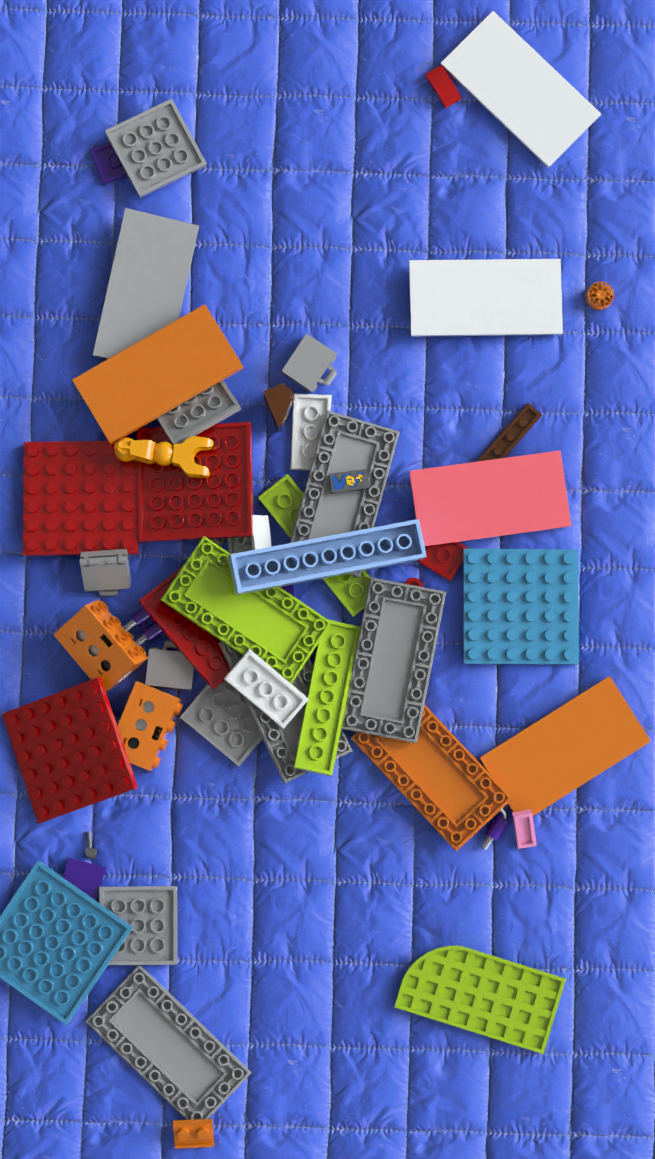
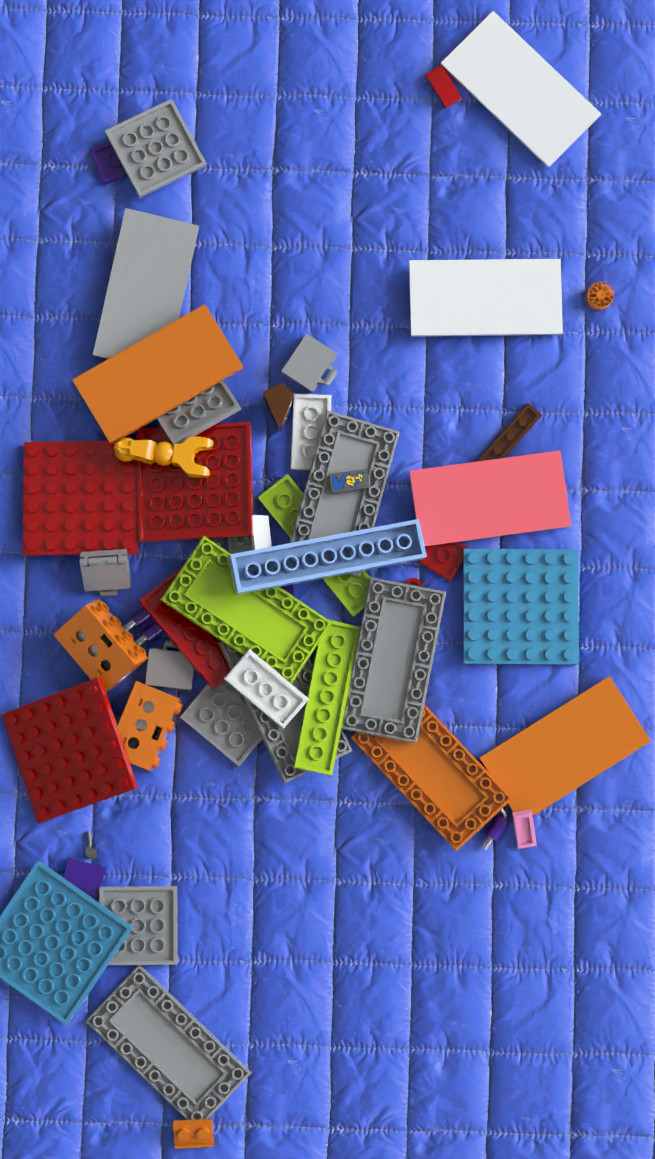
(483, 995): lime plate -> none

